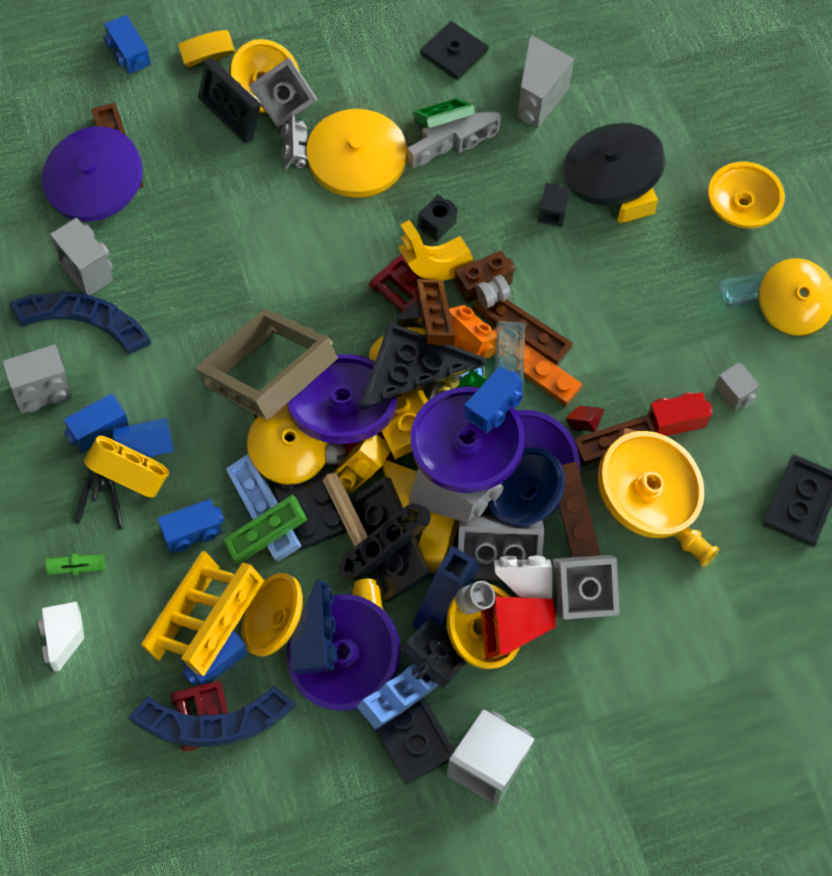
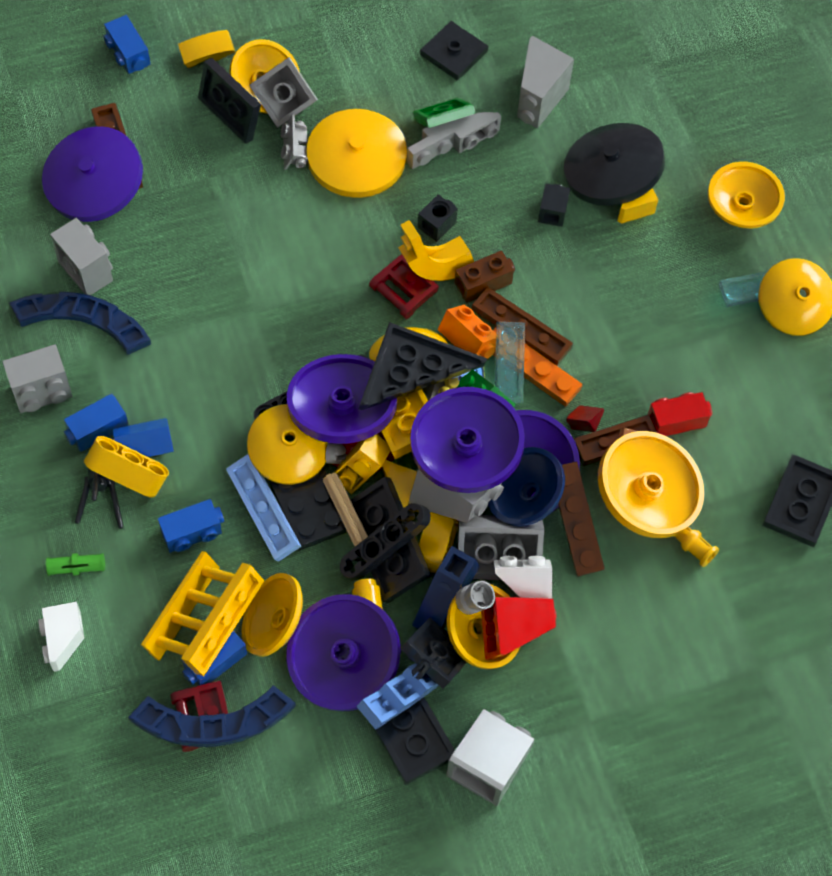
(265, 529): bright green tile -> none
(285, 385): dark tan window -> none
(312, 639): dark blue slope -> none
(410, 317): black slope -> none
(435, 312): reddish brown plate -> none
(493, 291): light grey wheel -> none
(494, 399): blue brick -> none
(586, 587): light grey brick -> none
(737, 387): light grey brick -> none

